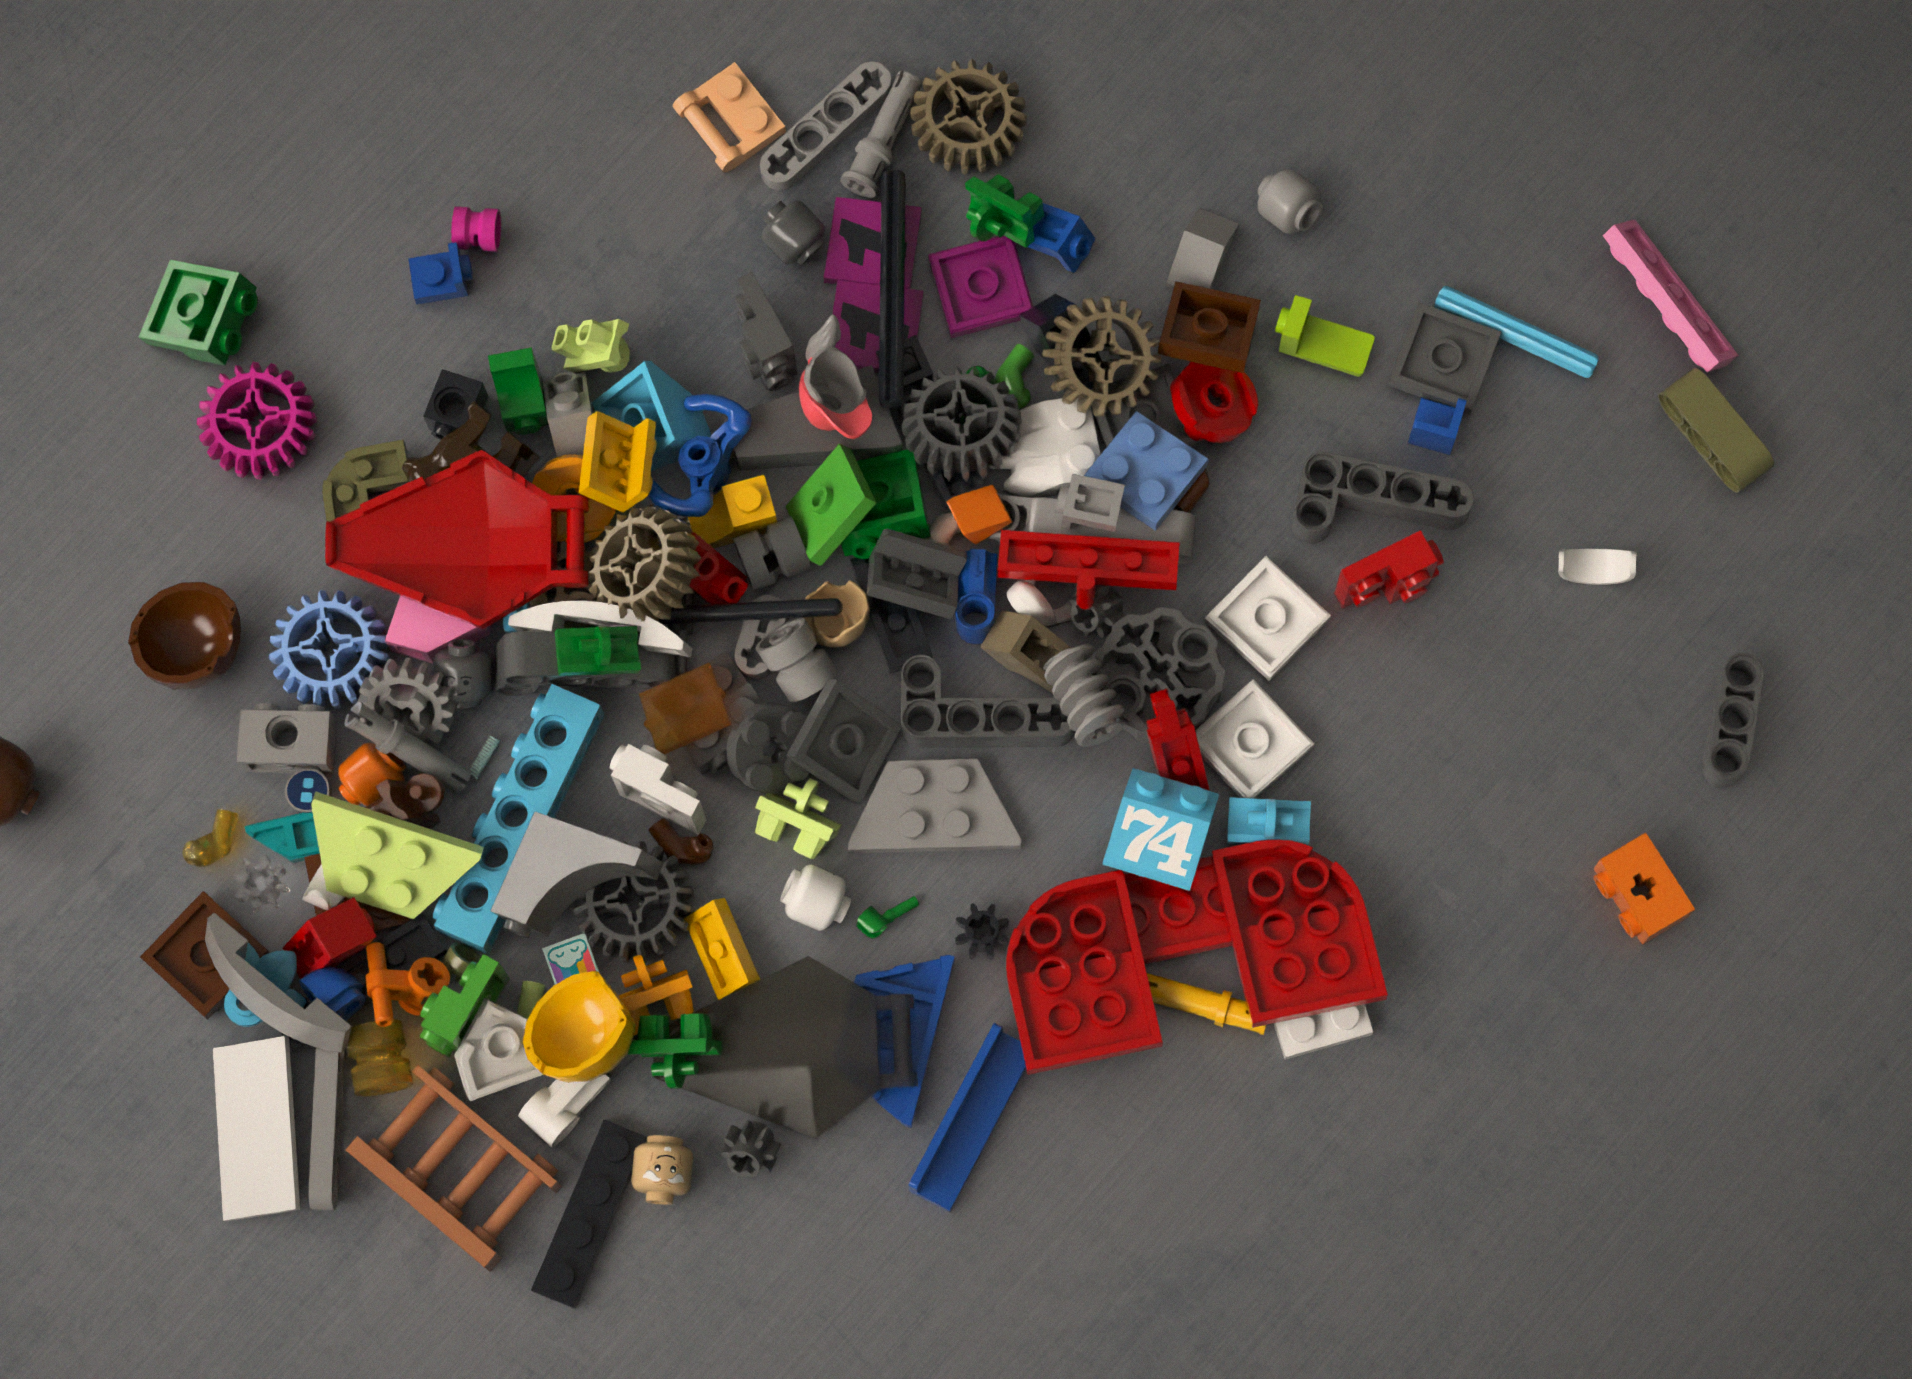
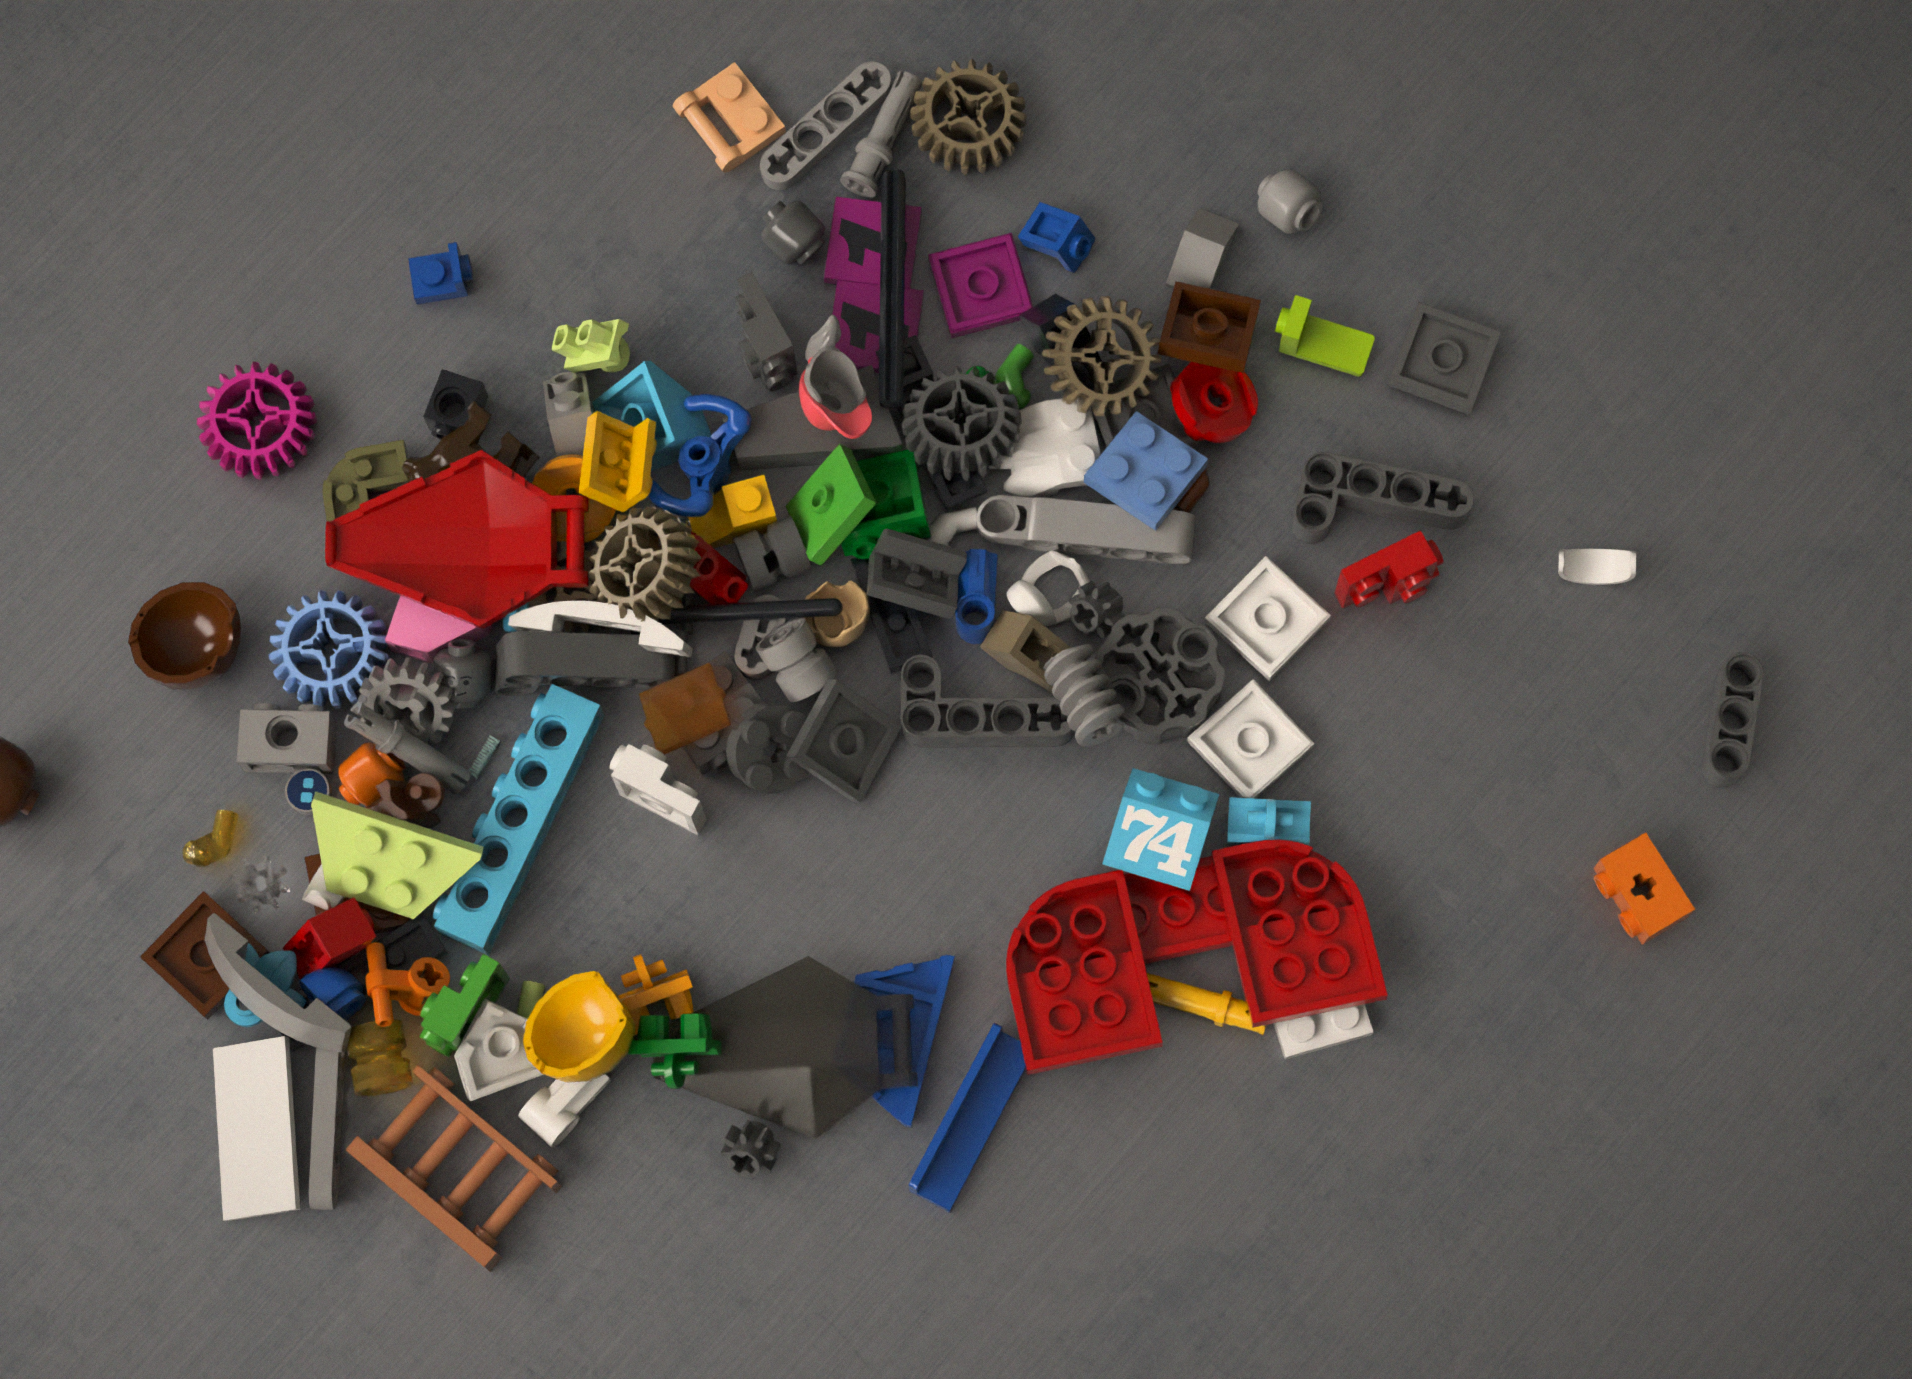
(199, 311): green plate -> none
(287, 836): teal tile -> none
(458, 958): olive hinge -> none
(476, 228): dark pink wheel -> none
(519, 390): green arch -> none
(558, 866): arch -> none
(570, 958): tile -> none
(588, 1215): black plate -> none
(597, 650): green hips -> none
(653, 899): dark grey gear -> none
(662, 1169): tan head -> none
(686, 849): reddish brown arm -> none
(721, 948): yellow plate -> none
(778, 811): yellowish green hips -> none
(815, 897): white head -> none
(874, 923): green hand -> none
(933, 809): light grey wing -> none
(979, 513): orange slope -> none
(987, 942): black gear -> none
(999, 214): green hips -> none
(1088, 561): red plate -> none
(1090, 502): light grey bracket -> none
(1175, 743): red hinge -> none
(1436, 425): blue panel -> none
(1519, 332): medium azure axle -> none
(1670, 295): bright pink plate -> none
(1716, 430): olive beam -> none

